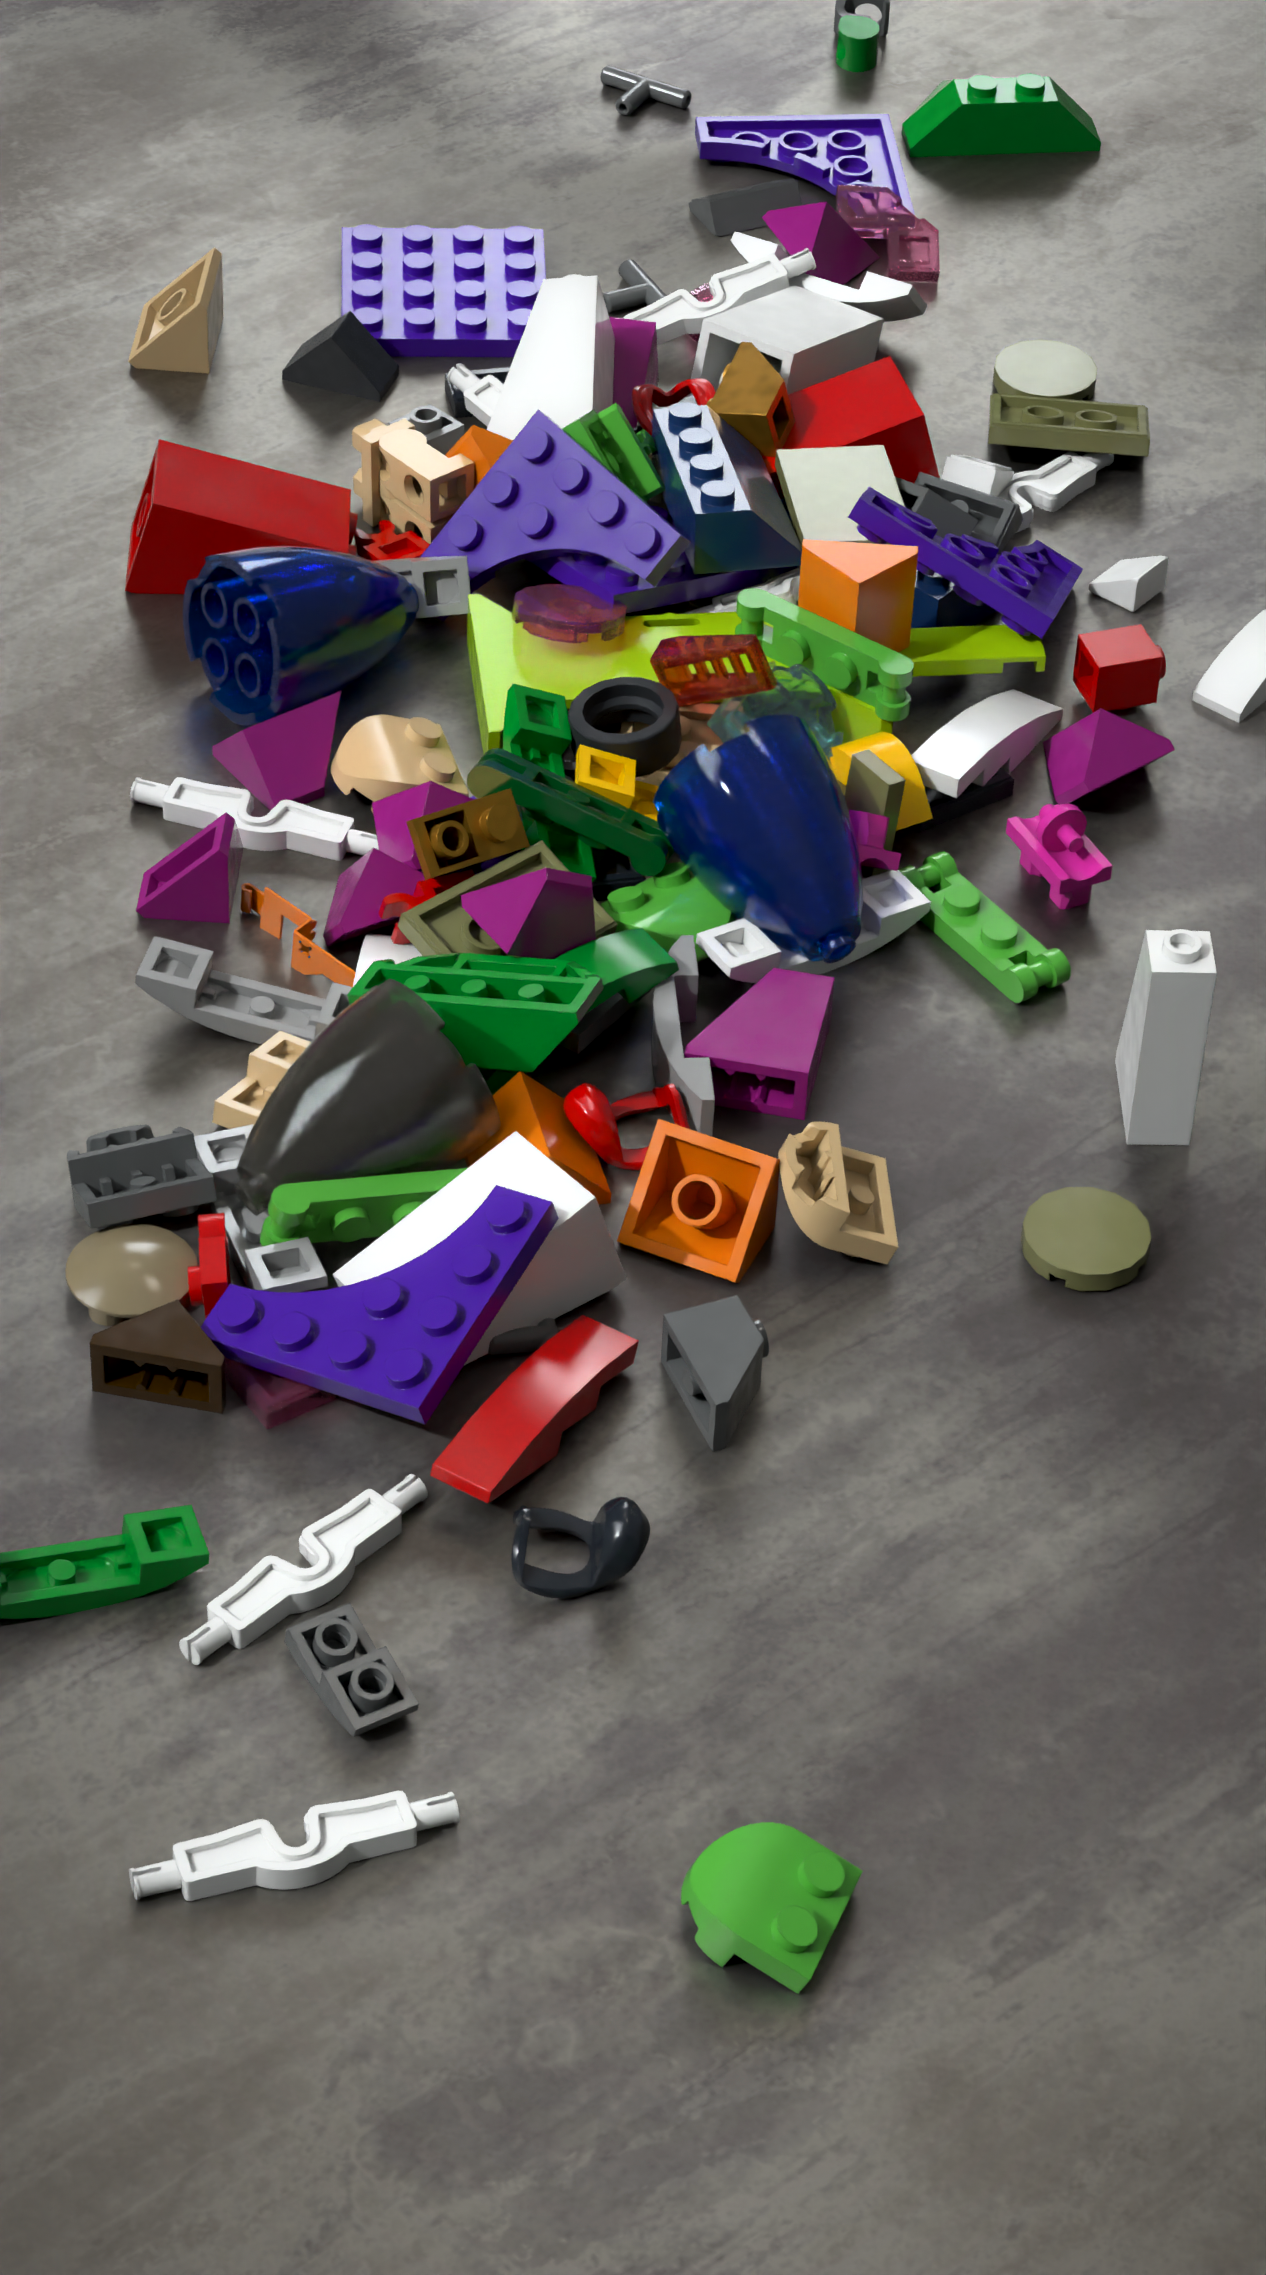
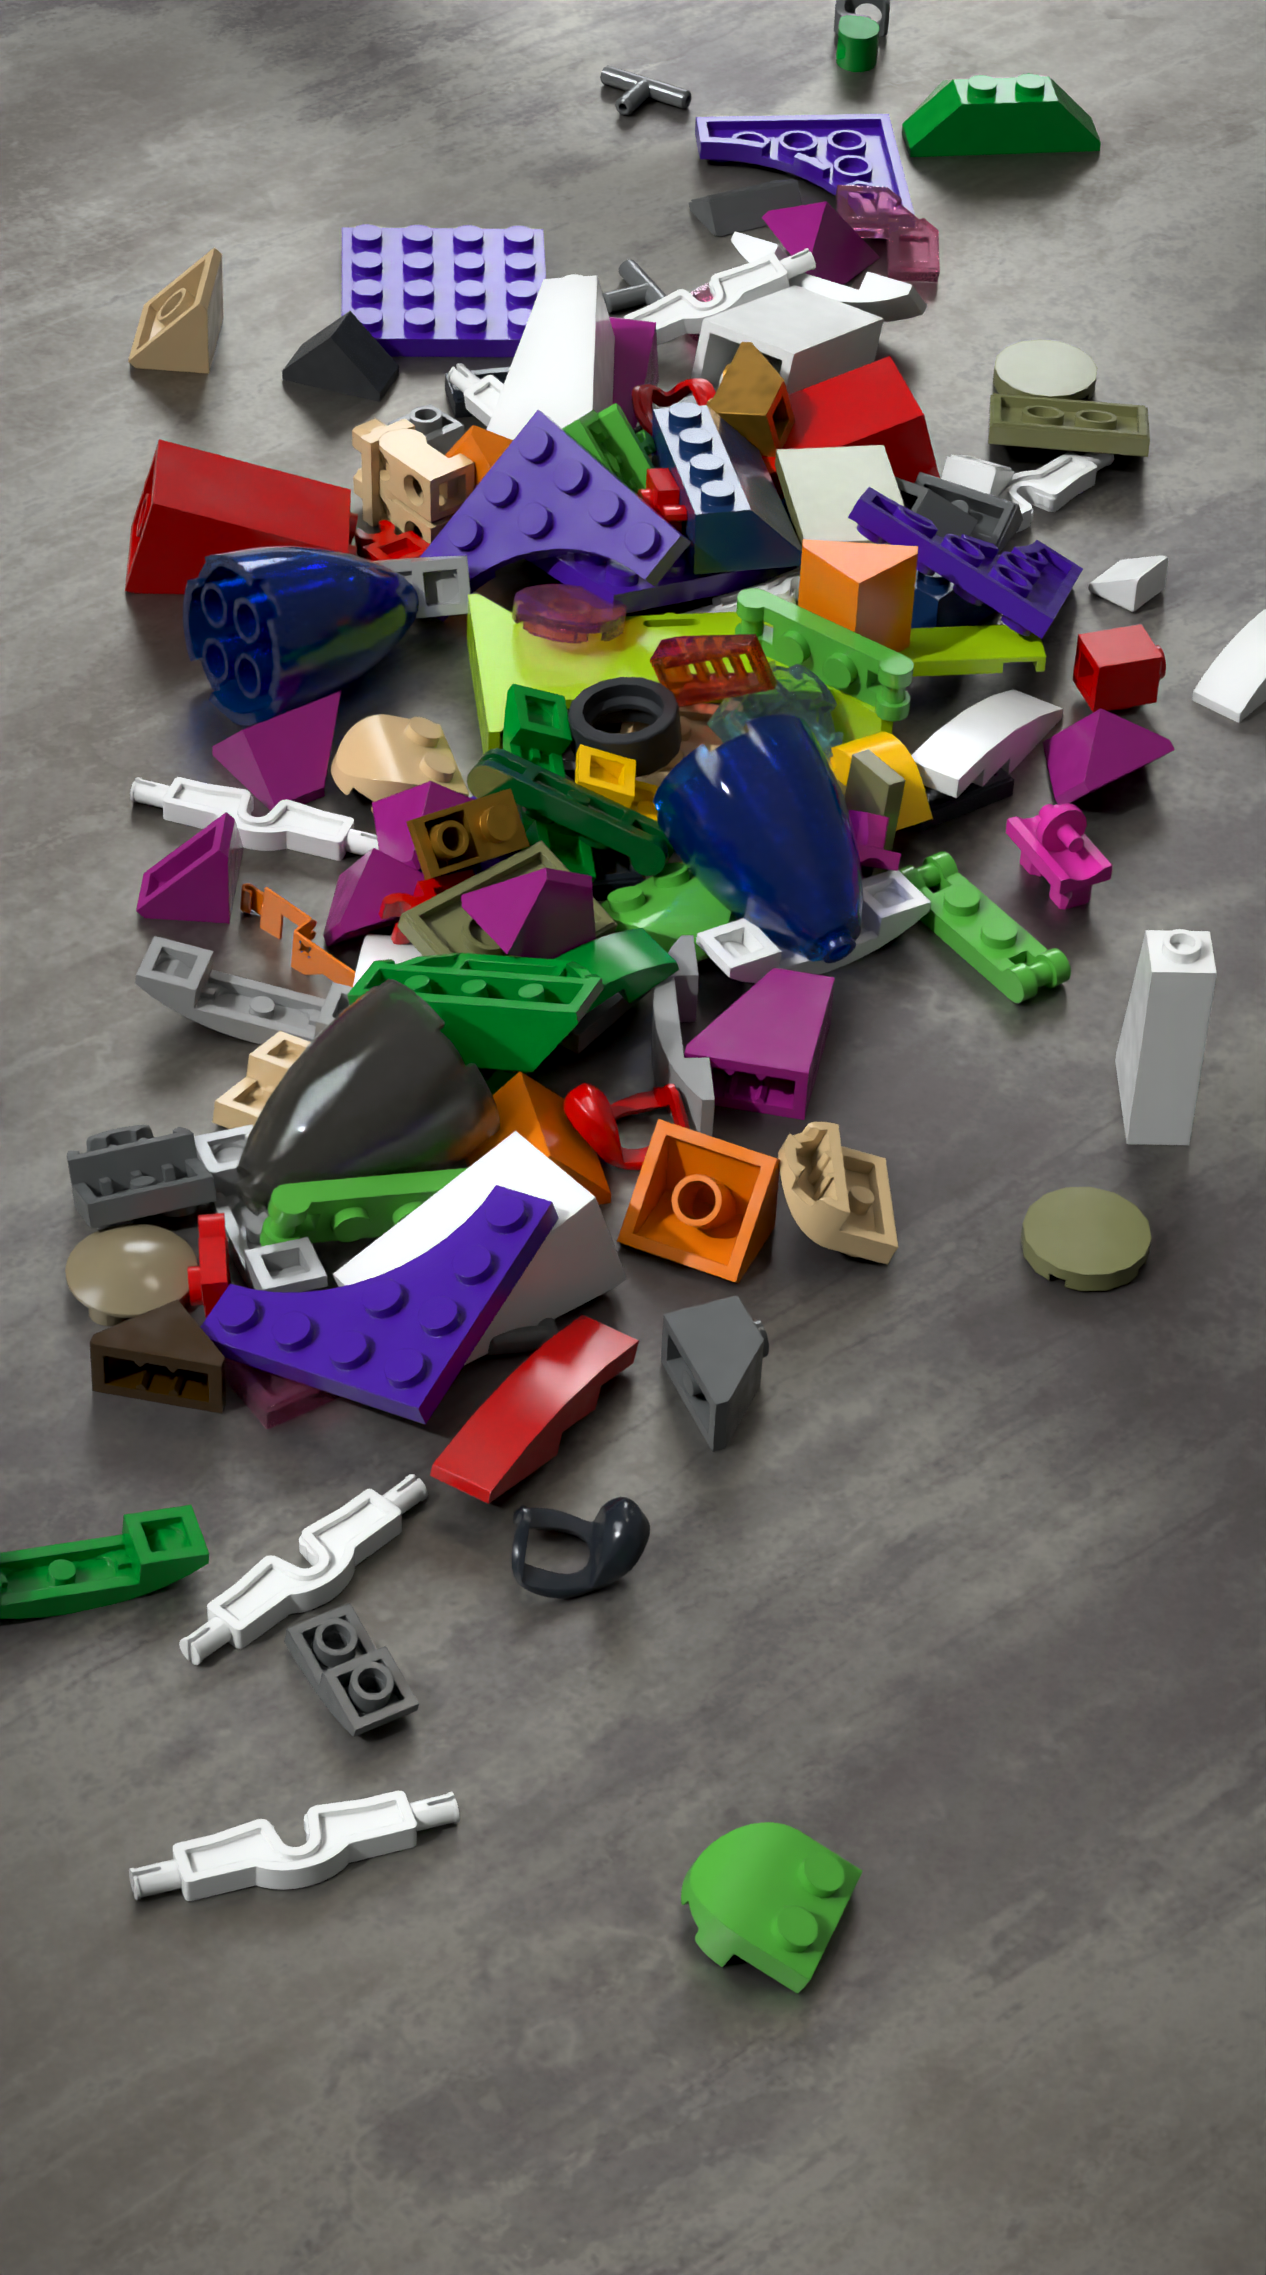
(663, 496): none -> red plate

